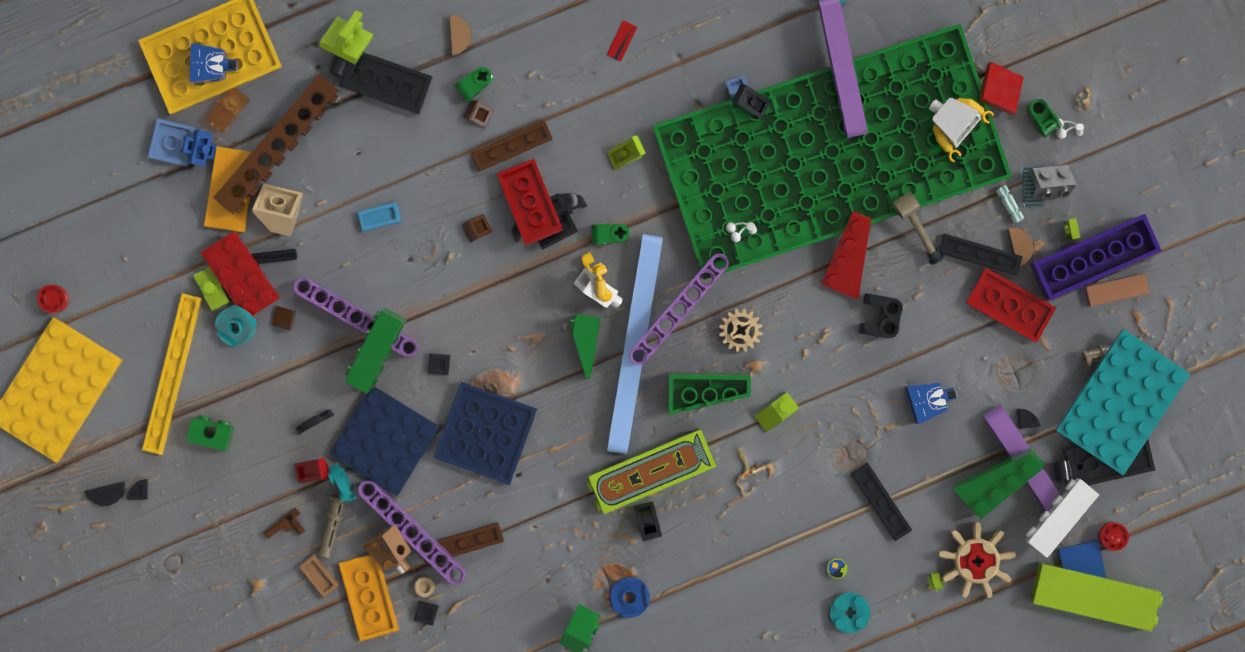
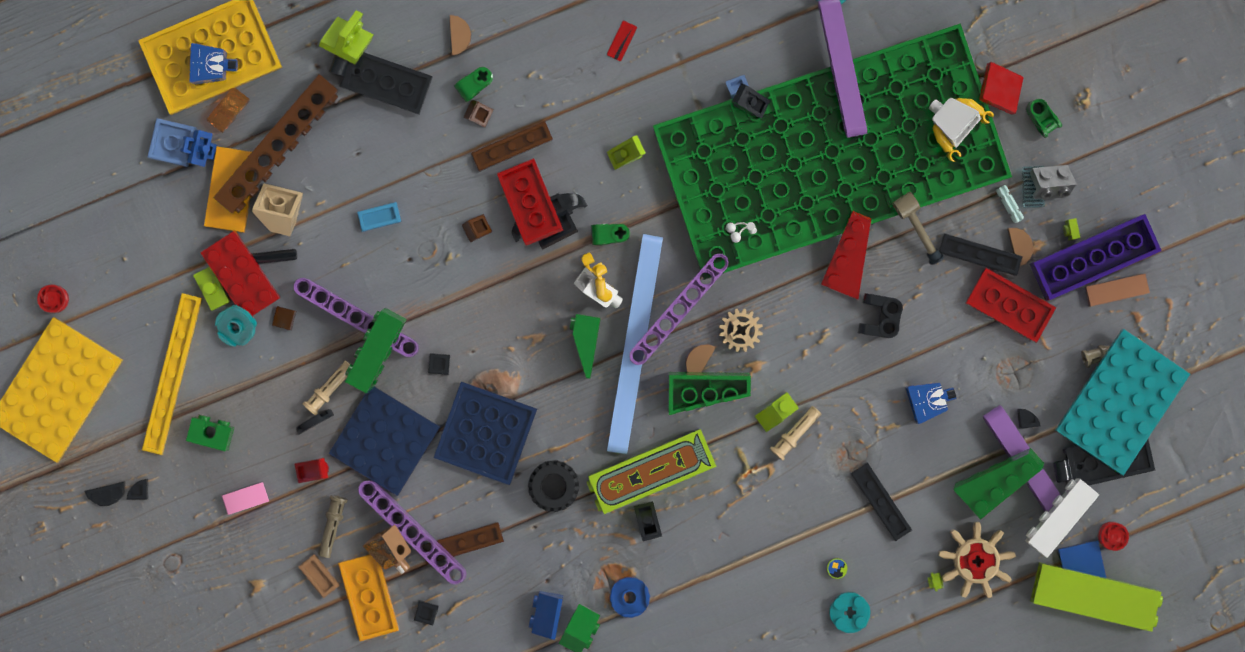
(245, 498): none -> bright pink slope
(286, 524): reddish brown hose -> none
(322, 395): none -> tan pin
(339, 477): teal plate -> none
(424, 586): tan tile -> none
(535, 486): none -> black tyre
(546, 615): none -> blue slope
(699, 357): none -> medium nougat tile
(789, 440): none -> tan pin
(1061, 133): white piece -> none

